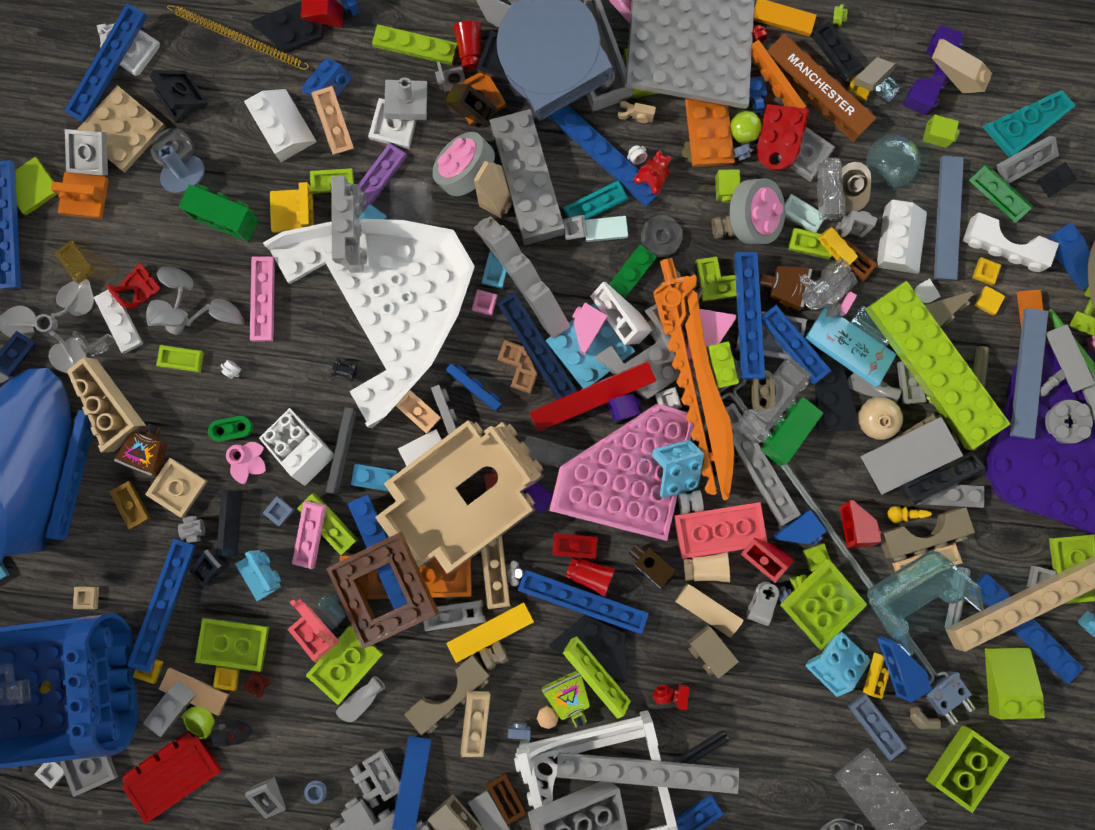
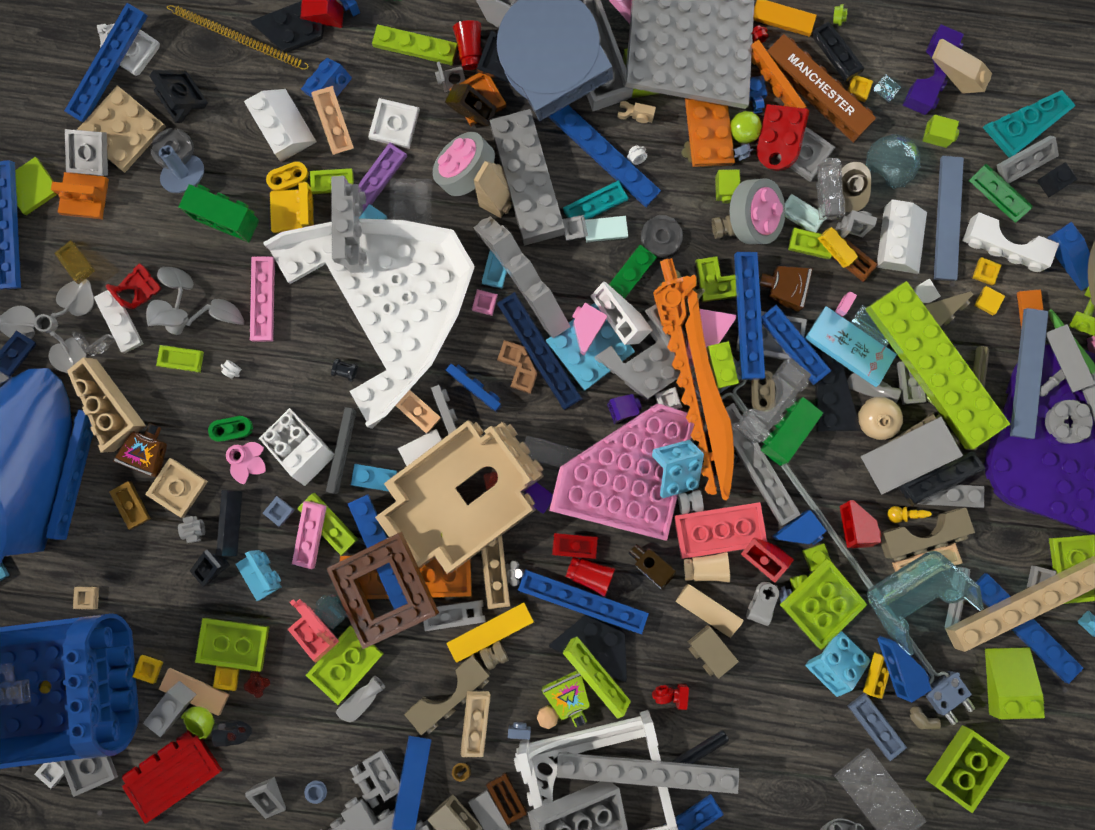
(161, 606): blue plate -> none
(287, 175): none -> yellow plate
(405, 99): light grey tile -> none
(458, 768): none -> pearl gold hinge
(592, 396): red tile -> none
(654, 172): red animal -> none
(829, 288): clear piece -> none
(874, 74): dark tan tile -> none

